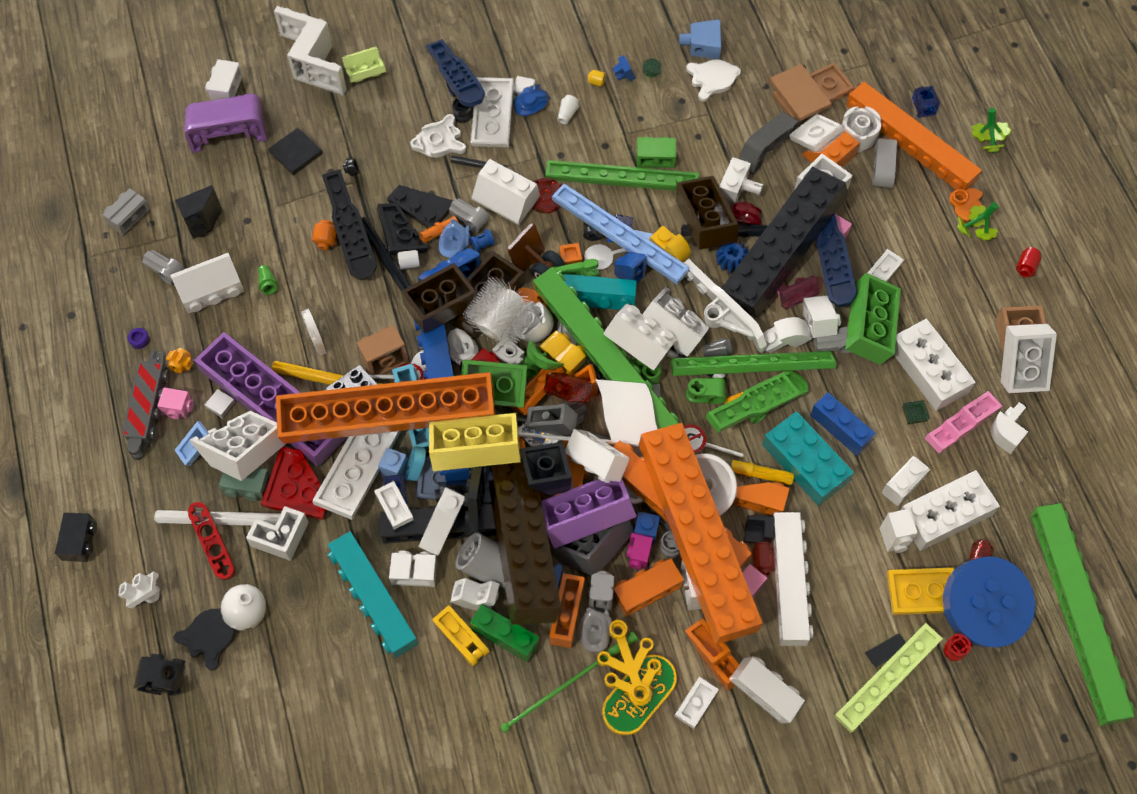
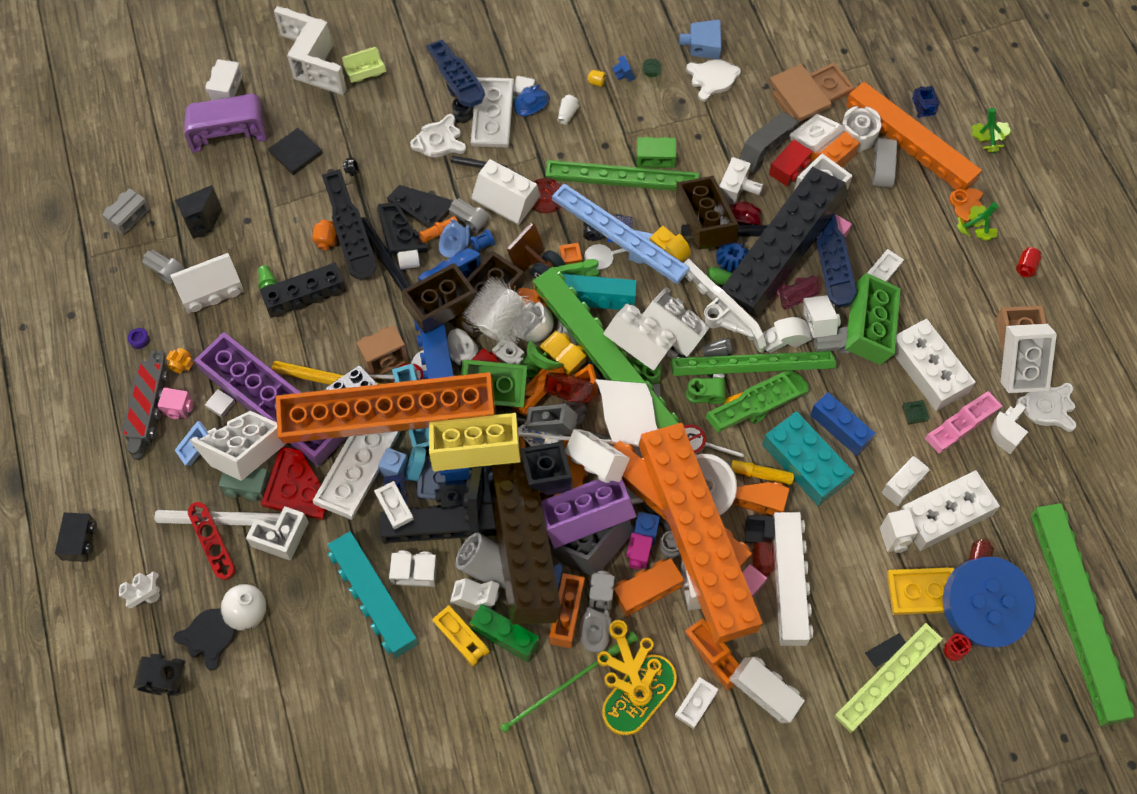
(303, 290): none -> black brick
(313, 332): white tile -> none
(442, 521): white slope -> none
(631, 266): blue slope -> none
(718, 275): none -> bright green cone
(790, 163): none -> red brick
(1050, 407): none -> white tile

